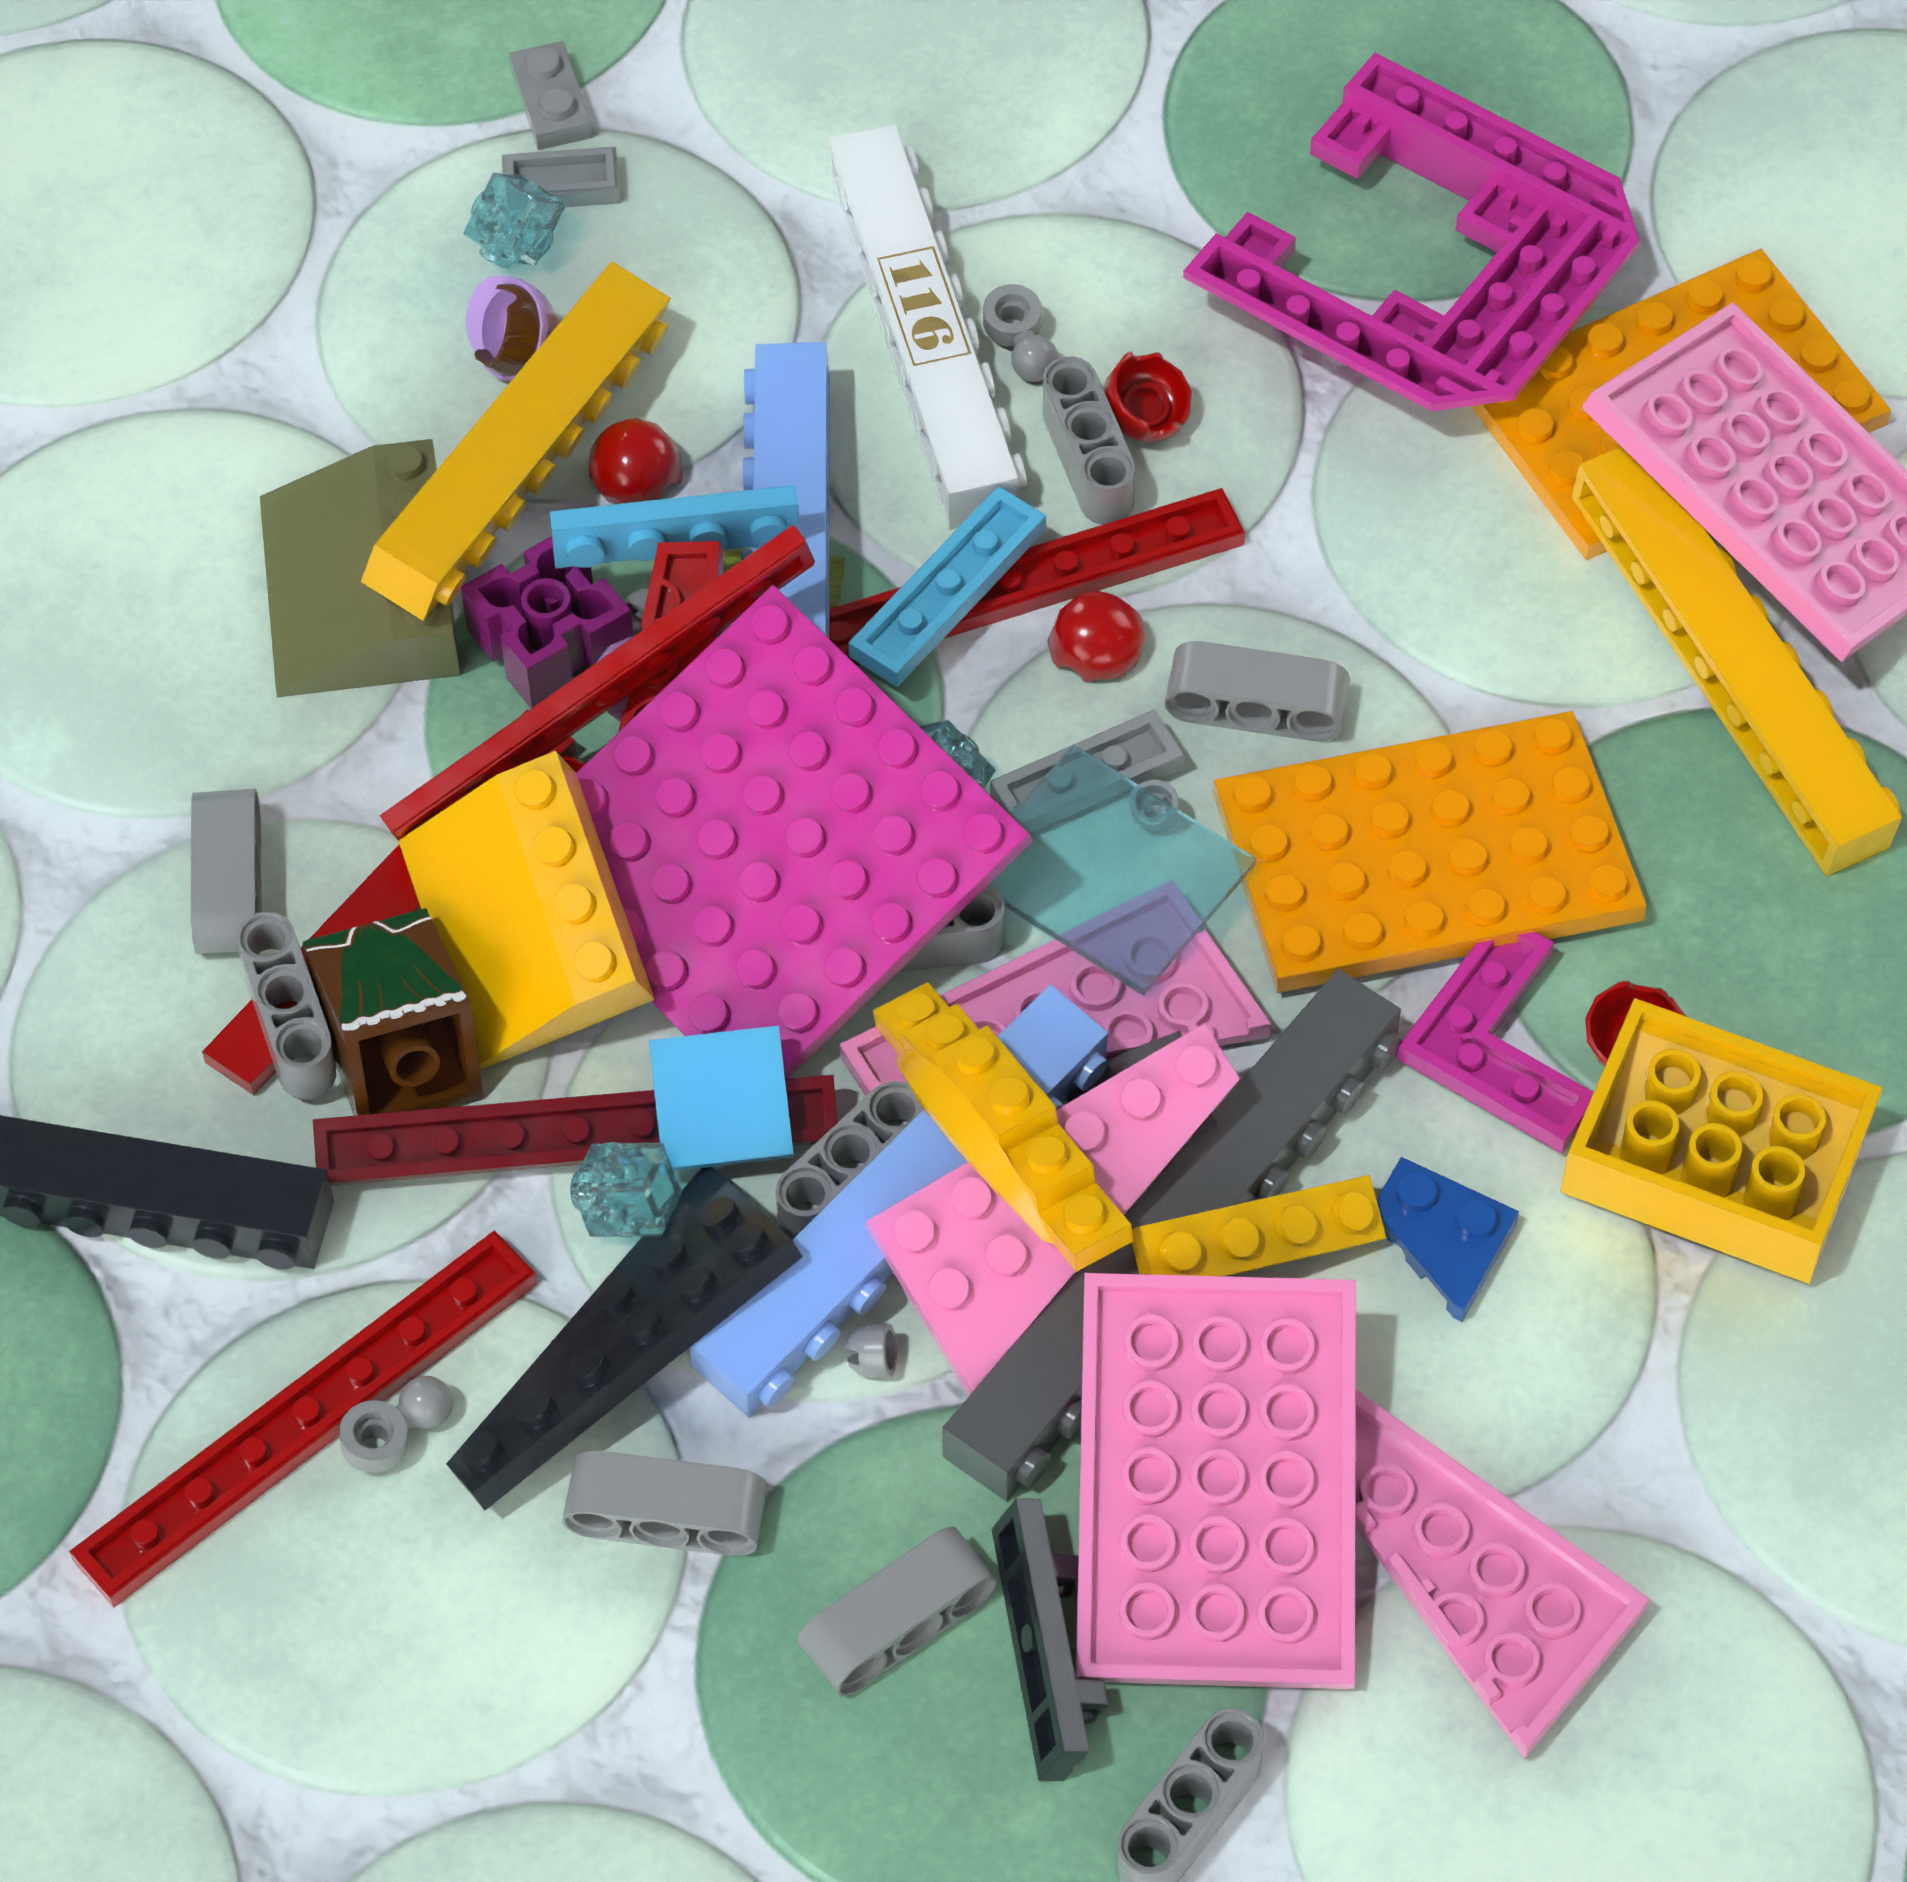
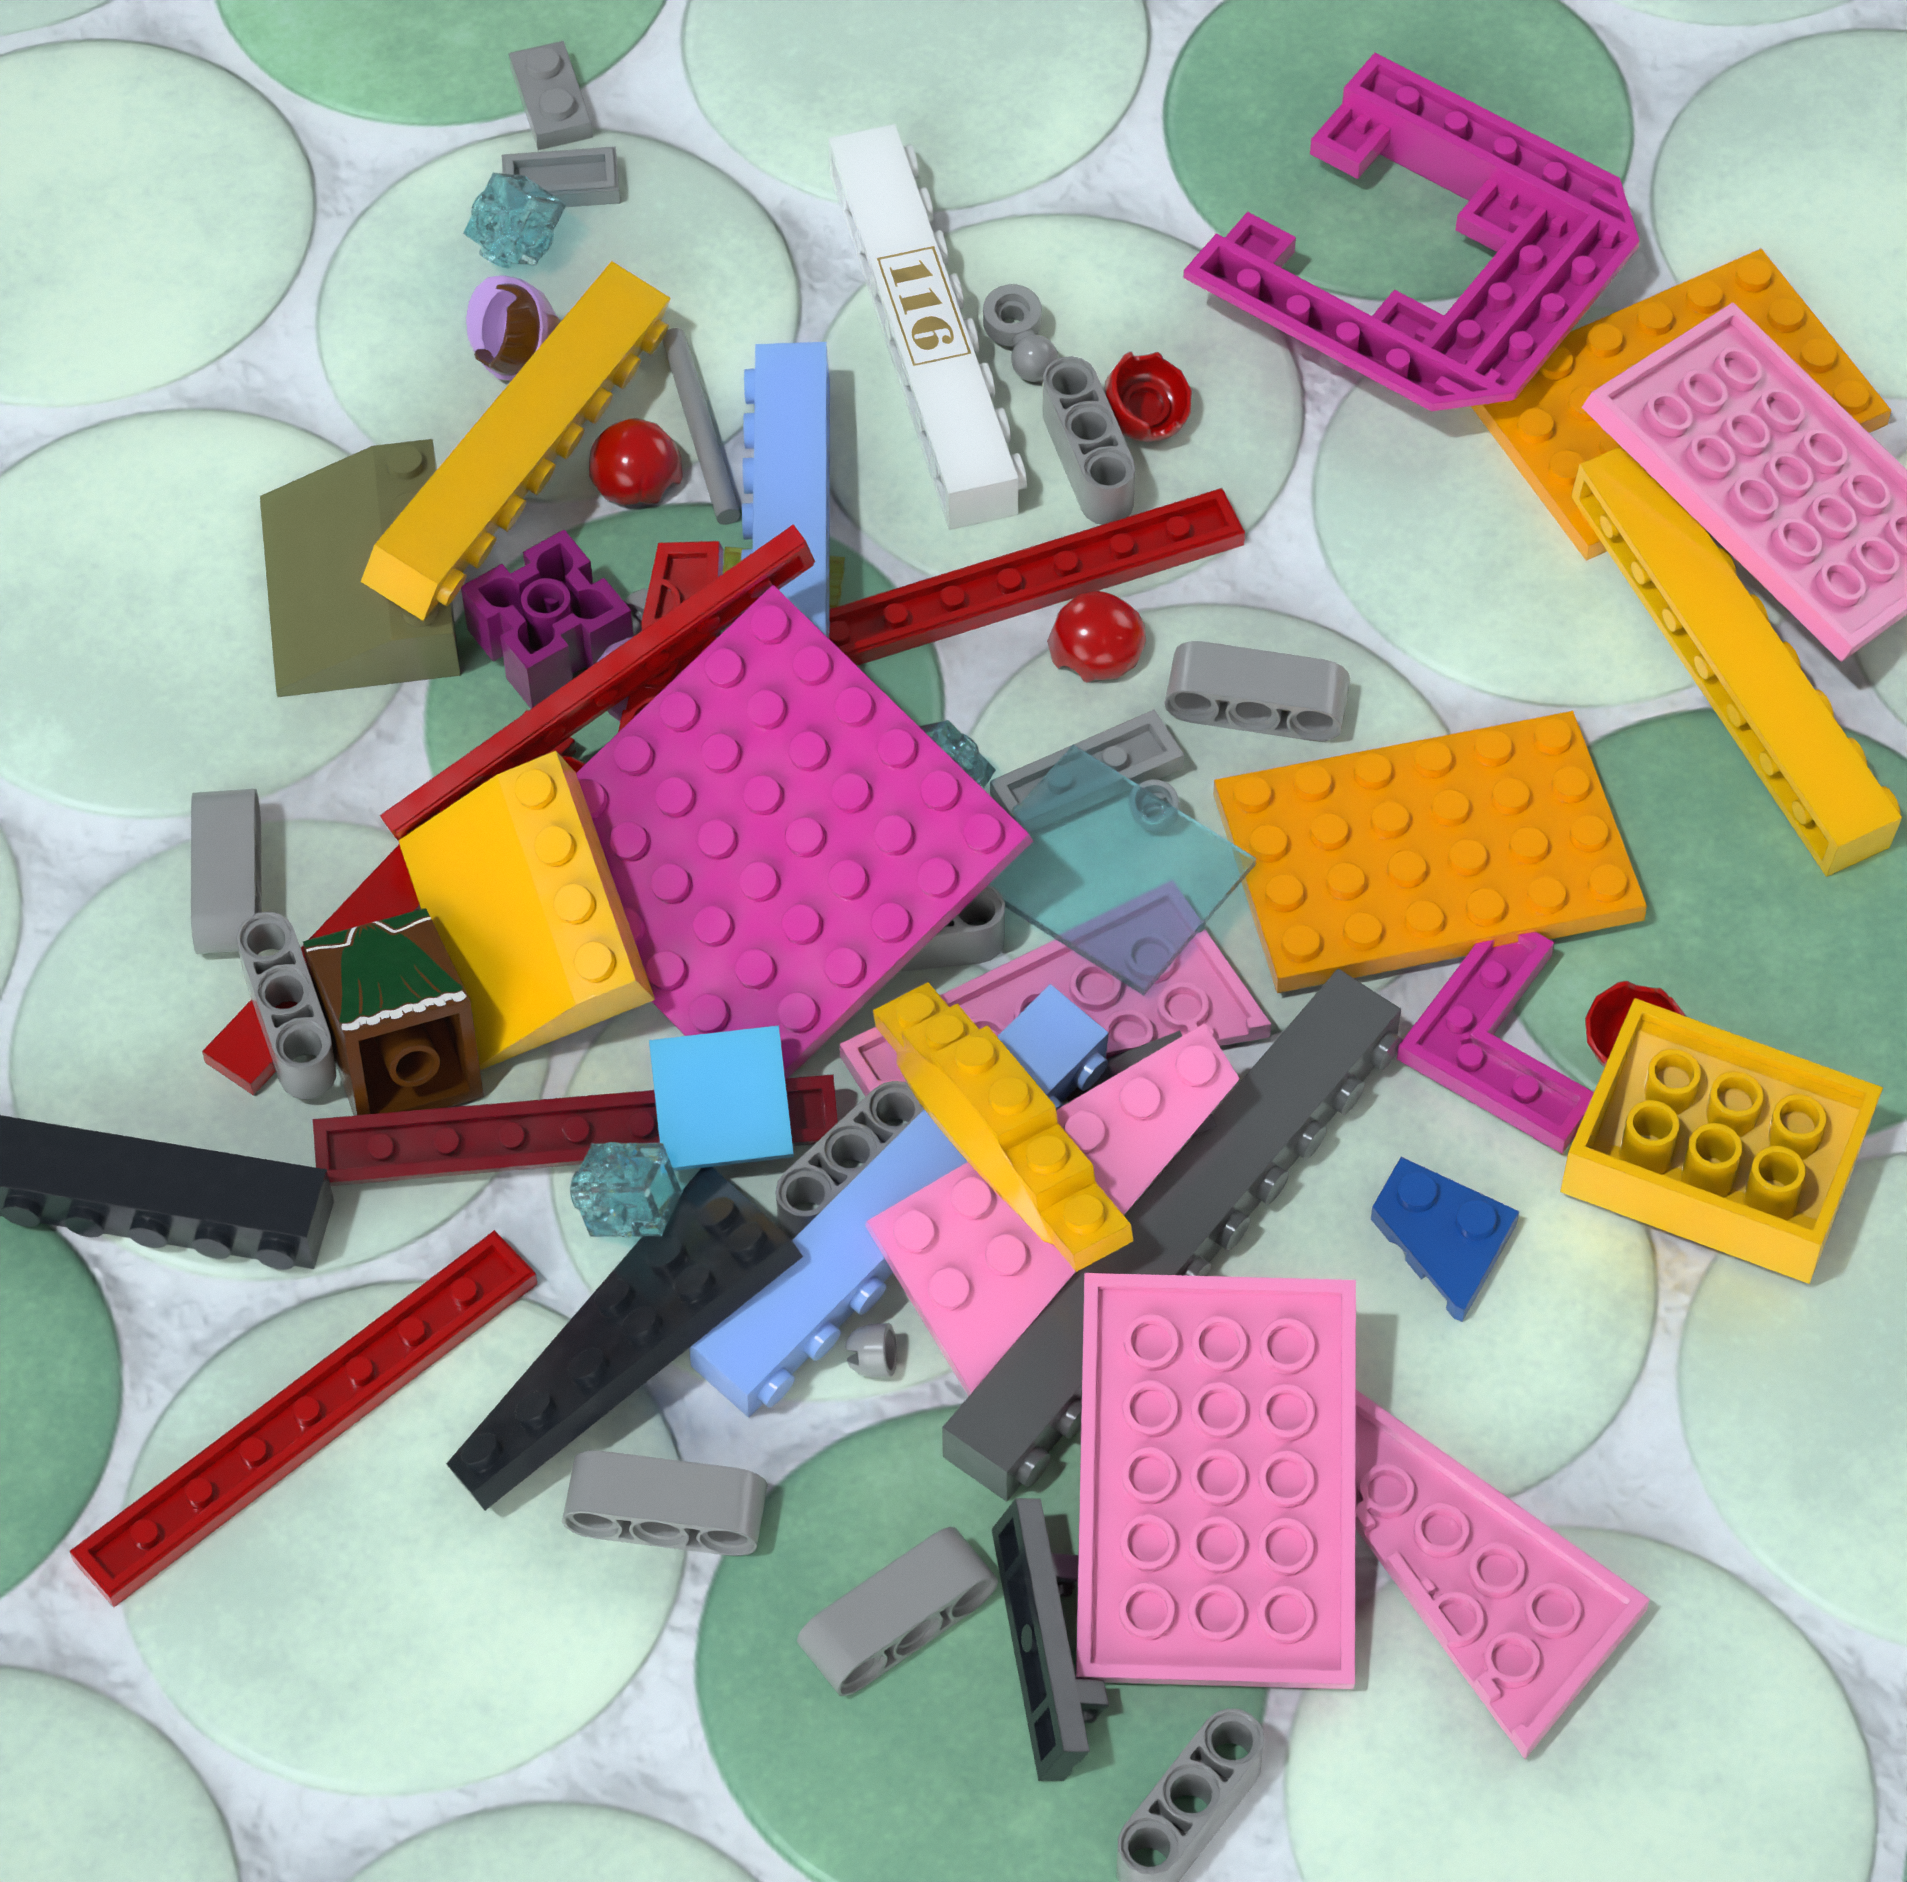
(422, 1404): light grey plate -> none
(634, 529): medium azure plate -> none
(700, 427): none -> light grey bar
(947, 586): medium azure plate -> none
(1262, 1232): yellow plate -> none

